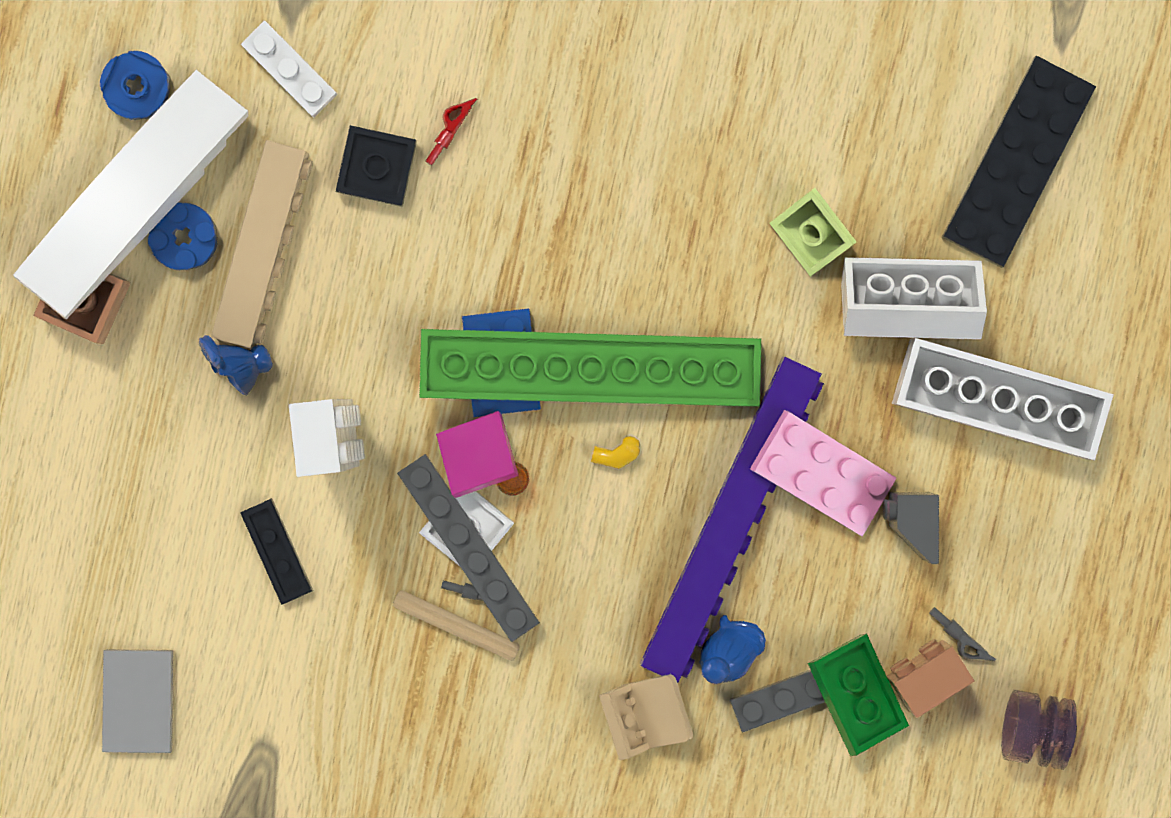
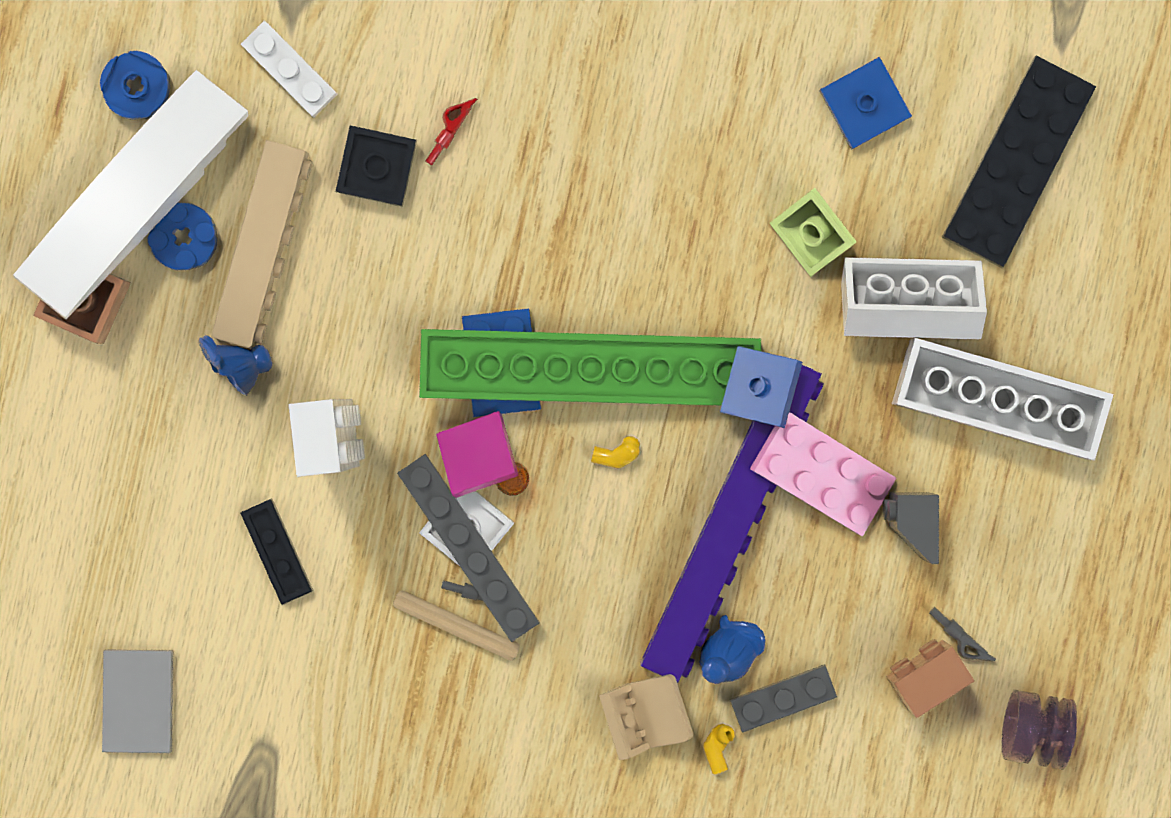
(716, 744): none -> yellow arm
(761, 387): none -> plate
(858, 694): green plate -> none
(865, 103): none -> blue plate

